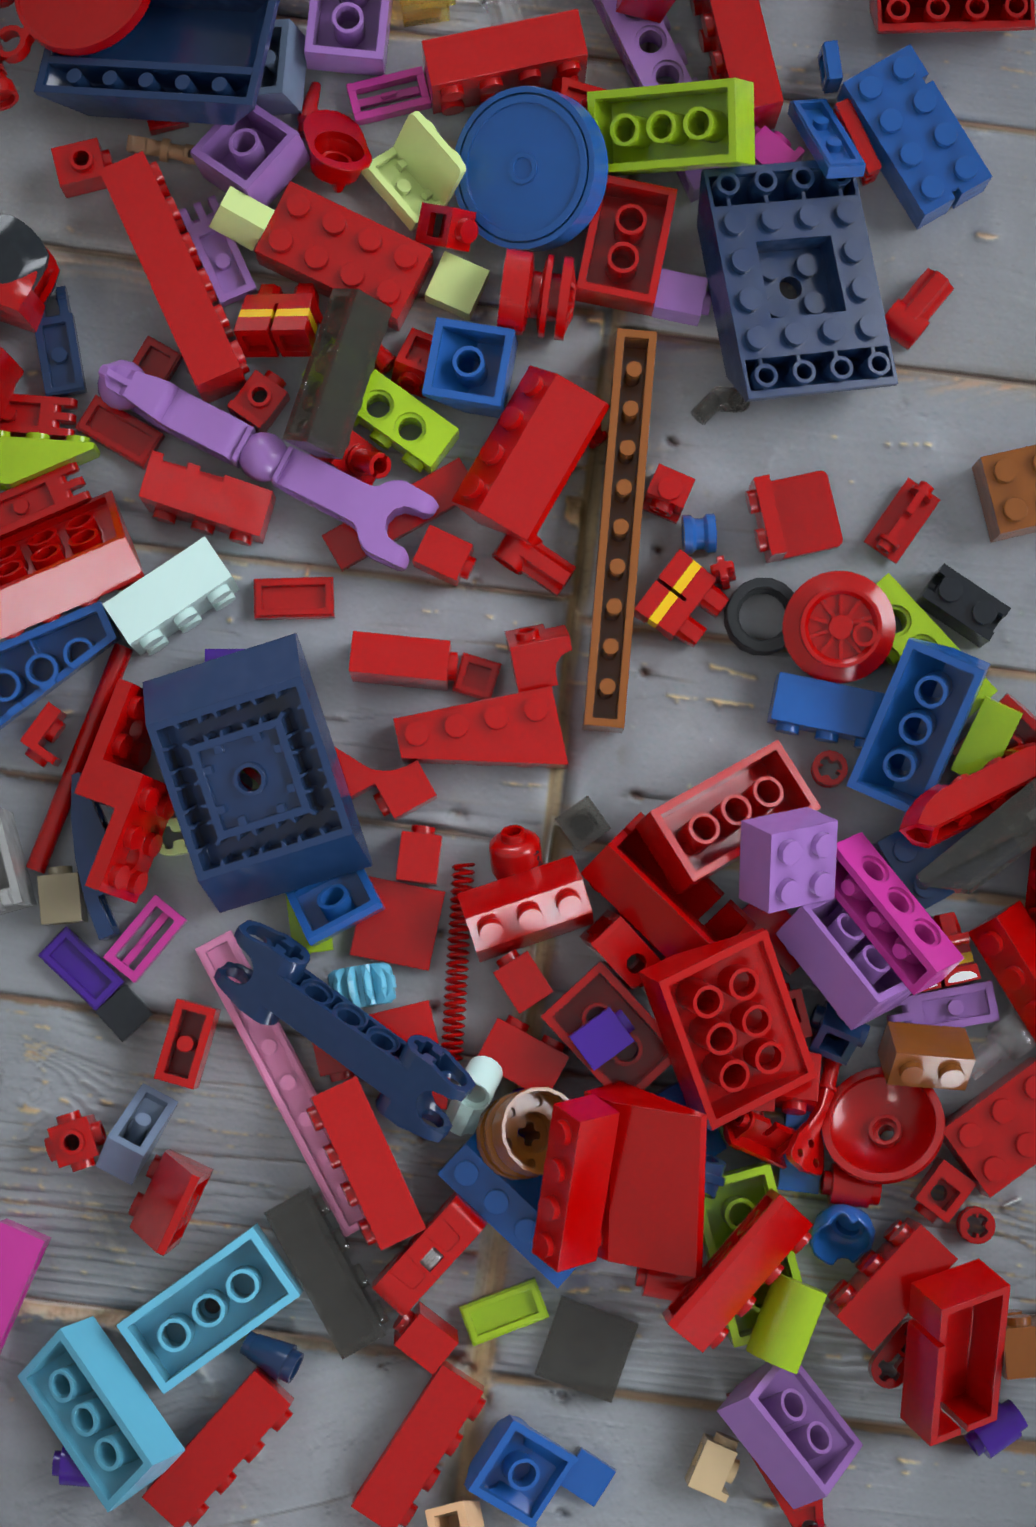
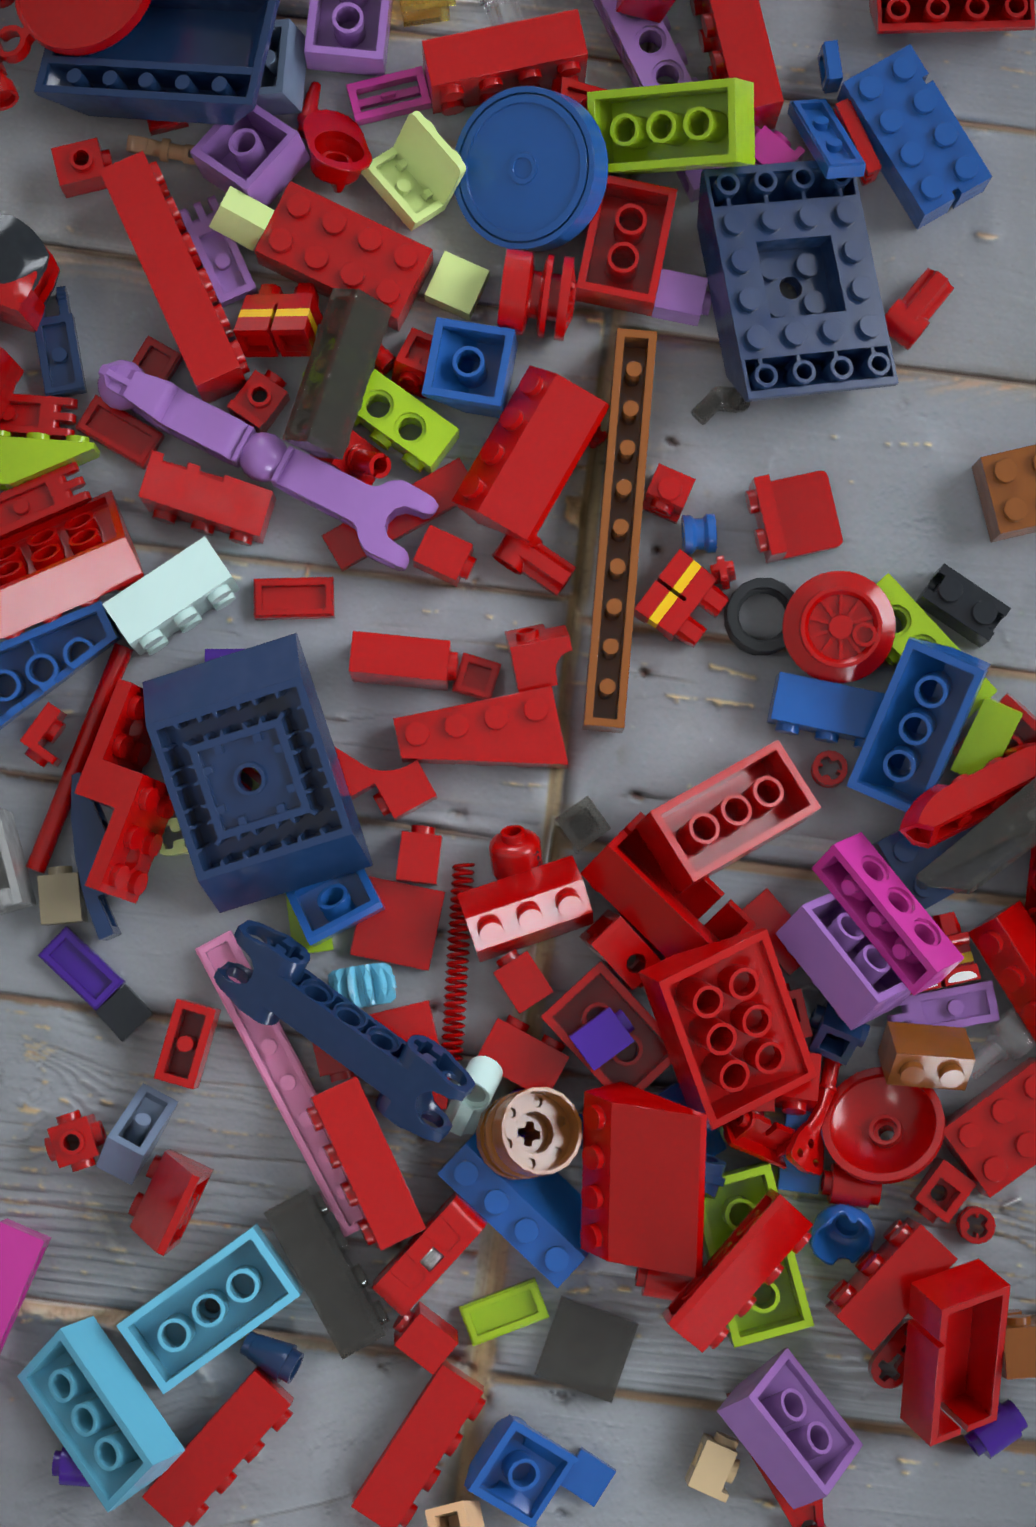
(168, 912): dark pink tile -> none
(456, 231): red brick -> none
(575, 1182): red brick -> none
(786, 1323): lime brick -> none
(788, 859): medium lavender brick -> none
(902, 519): red hinge -> none

